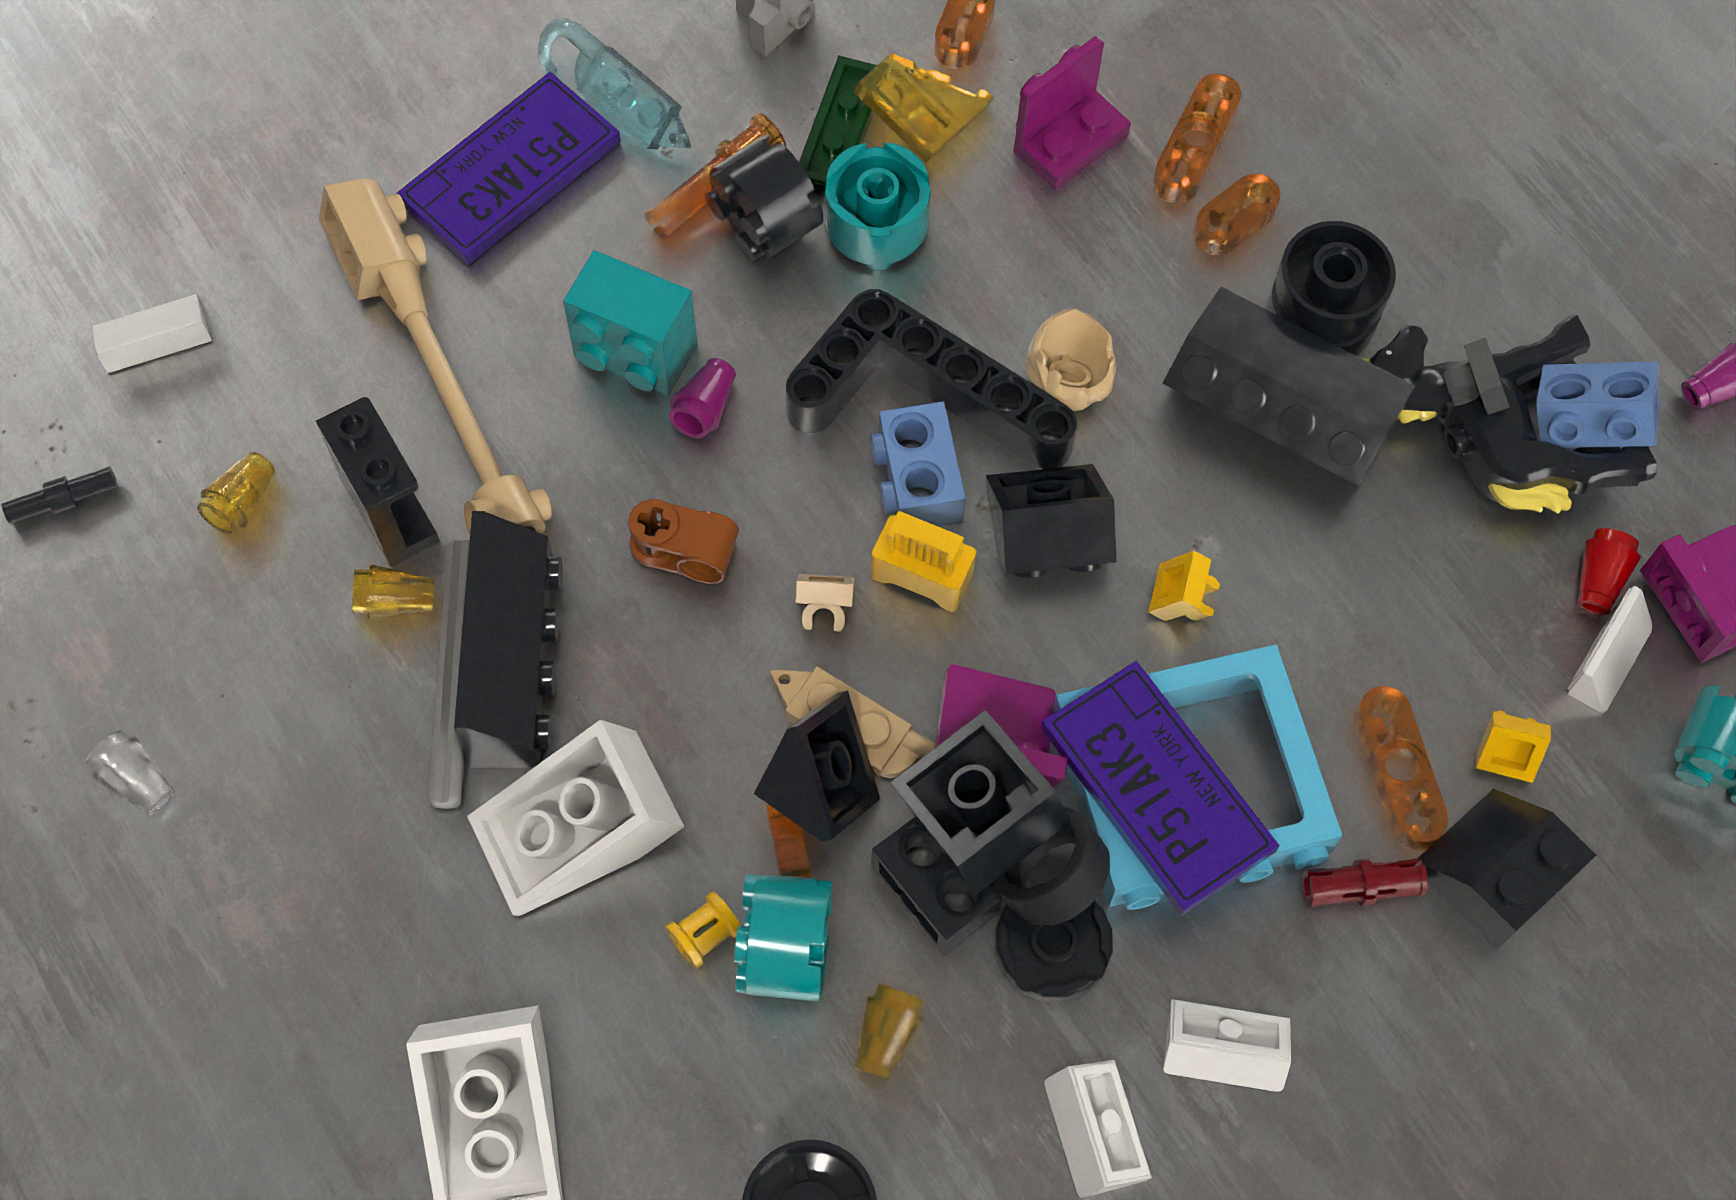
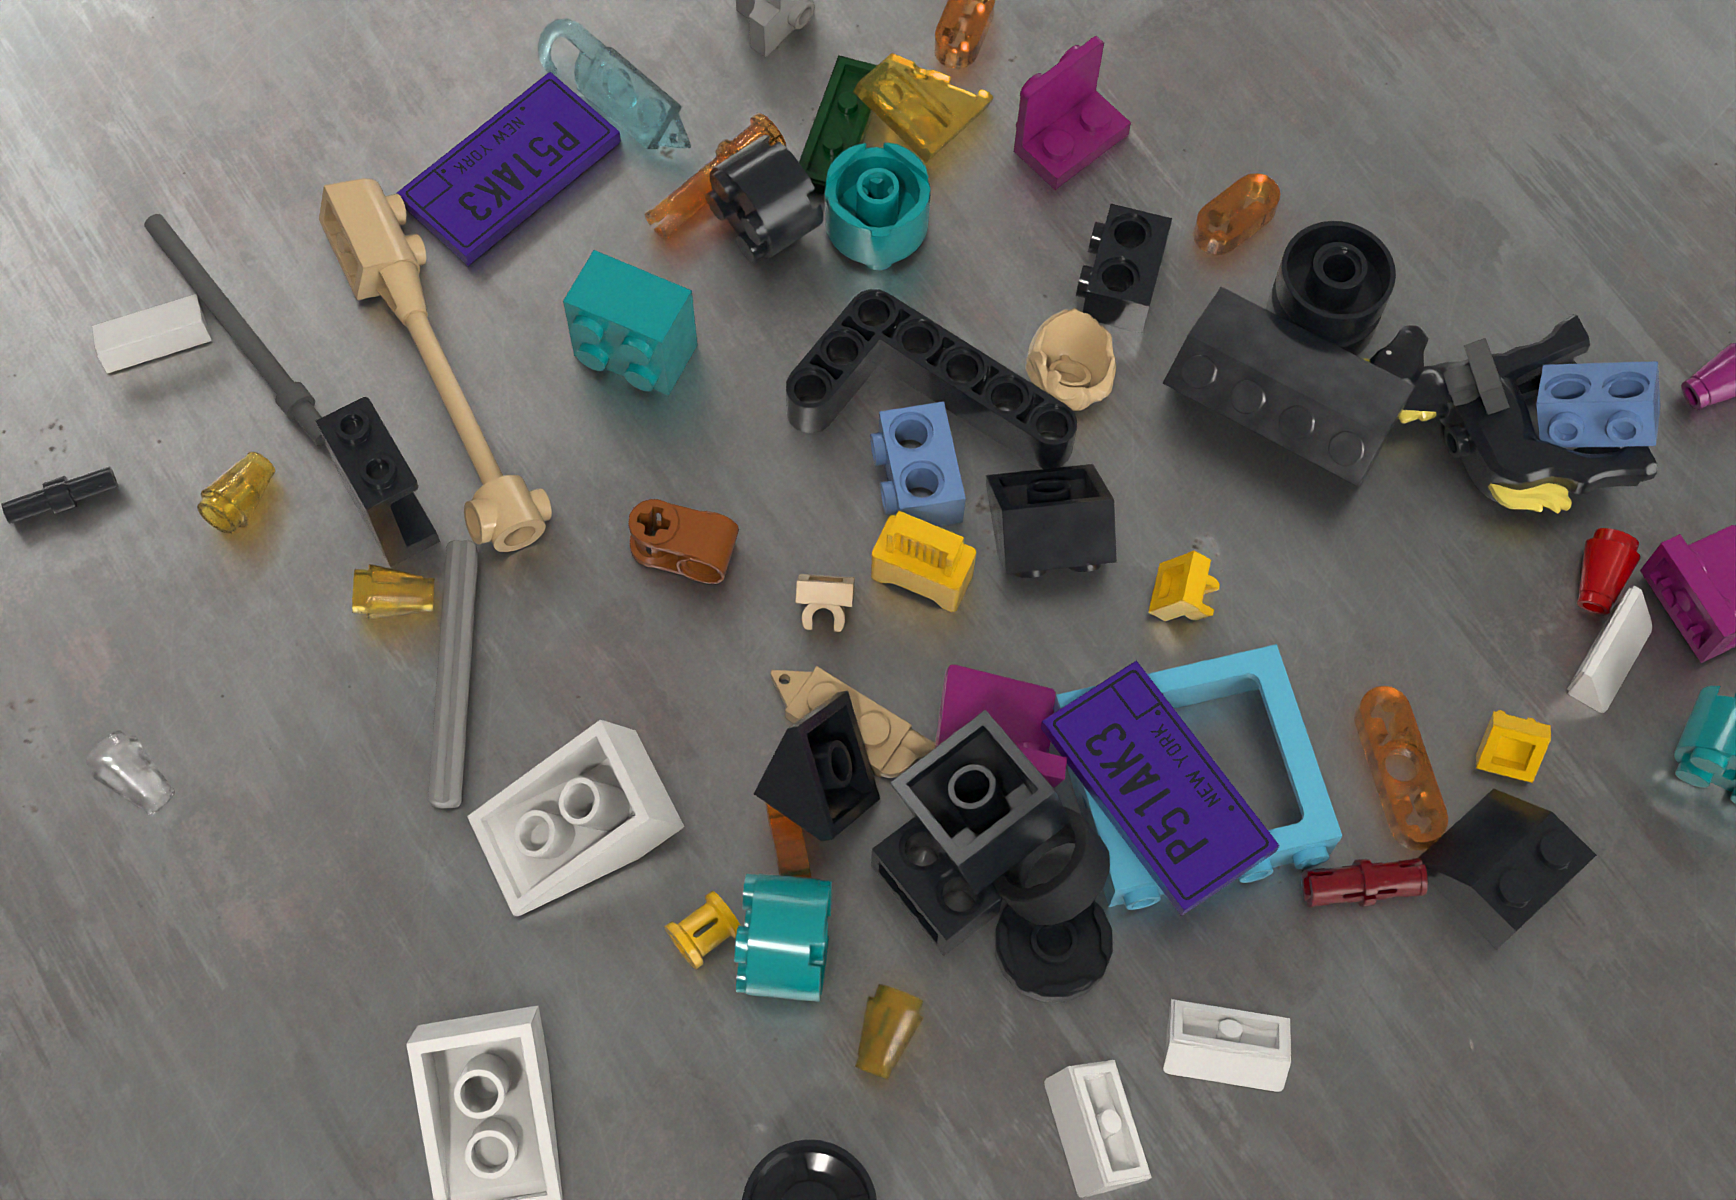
(290, 395): none -> dark grey bar
(506, 645): black slope -> none
(702, 399): magenta cone -> none
(1123, 267): none -> black brick
(1198, 157): clear orange beam -> none

